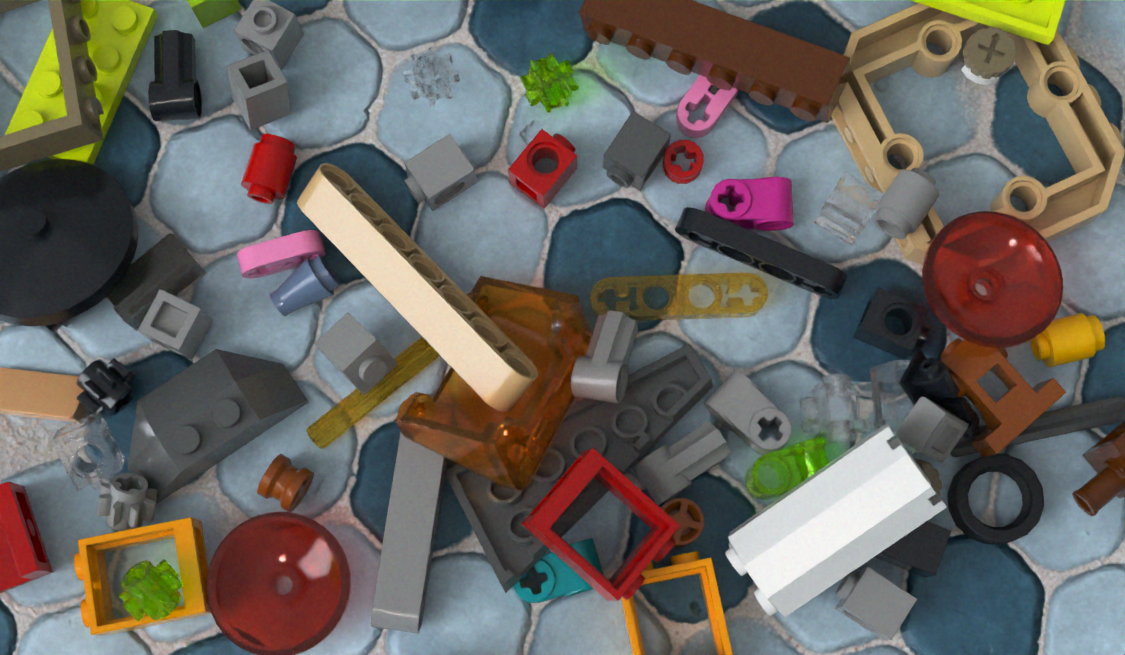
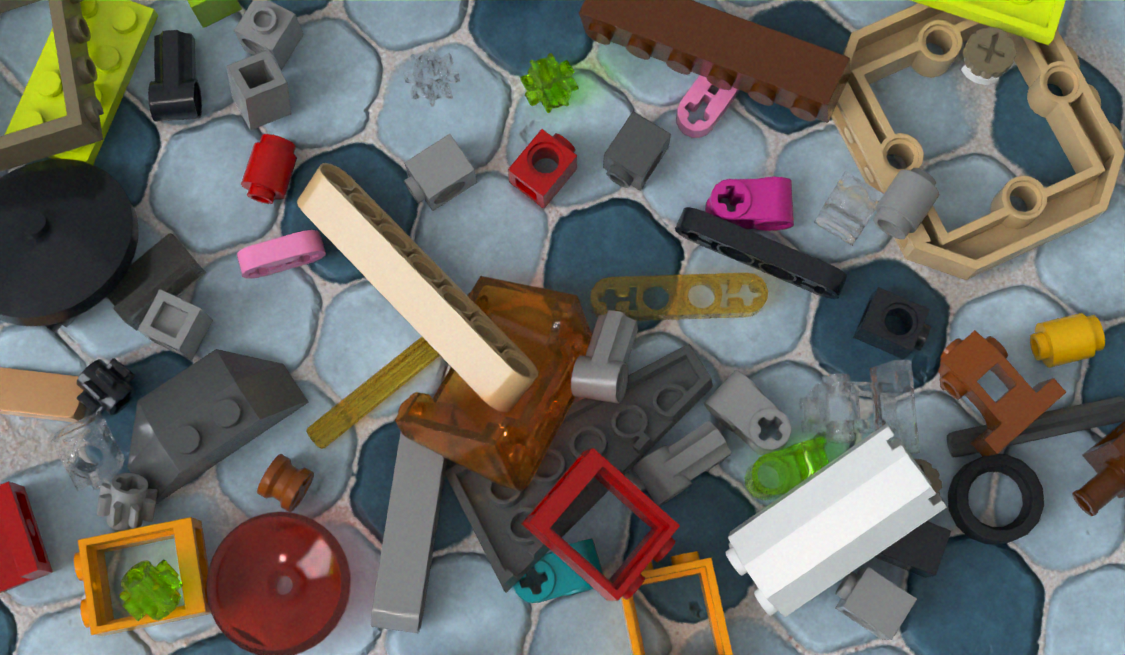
(306, 285): sand blue cone -> none
(356, 353): light grey brick -> none
(688, 516): dark orange wheel -> none
(691, 151): red bush -> none
(932, 380): black hinge -> none
(932, 429): light grey slope -> none
(1011, 264): clear red dish -> none

